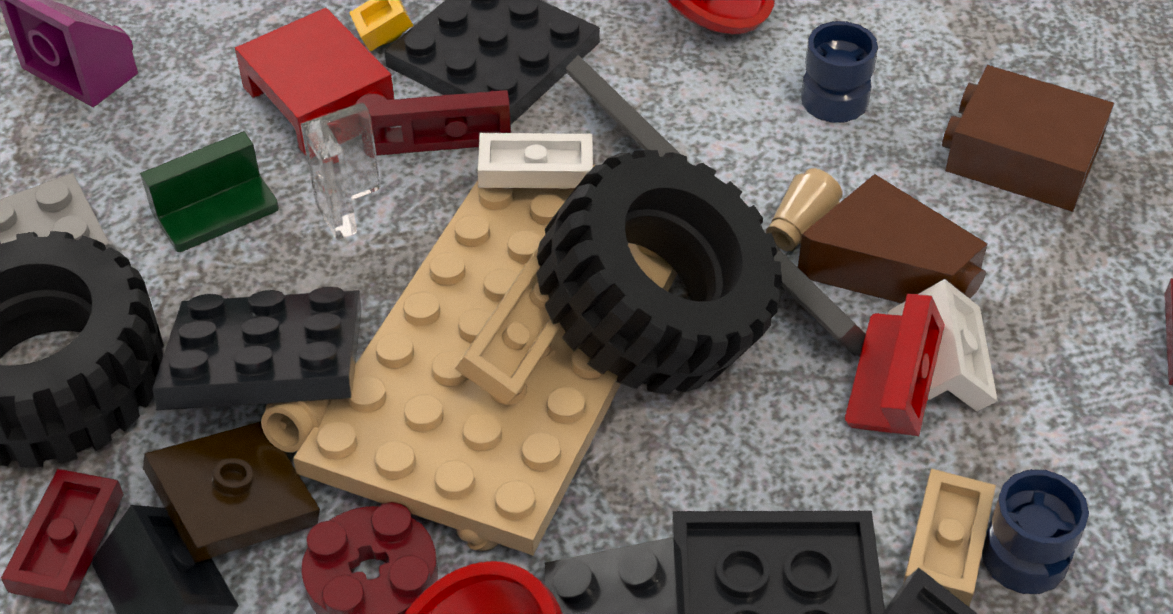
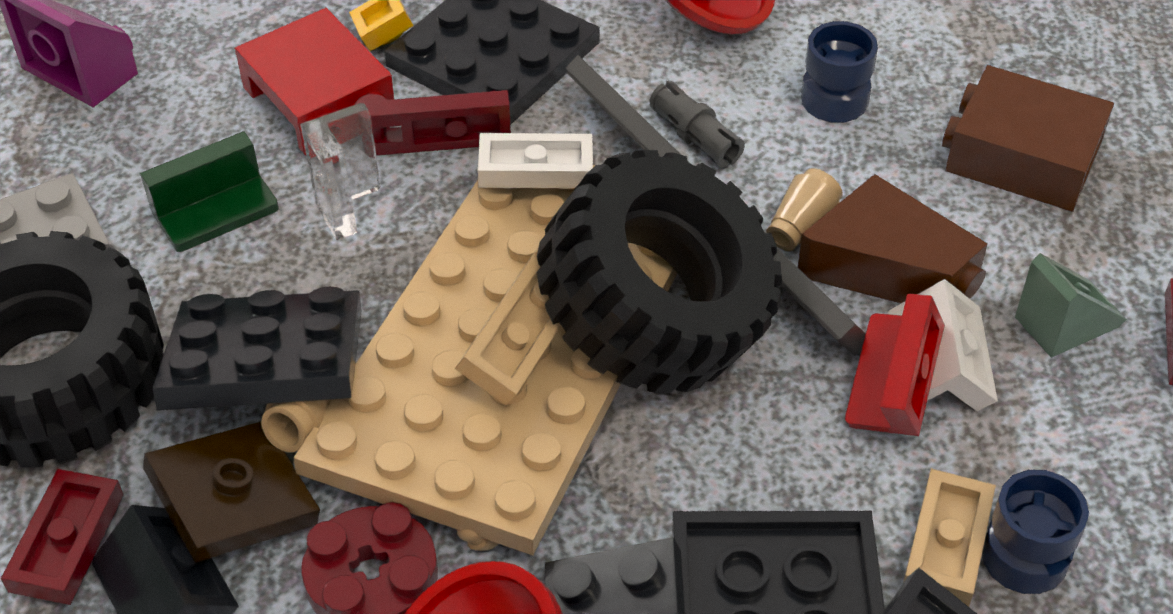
(697, 124): none -> dark grey pin
(1063, 307): none -> sand green slope

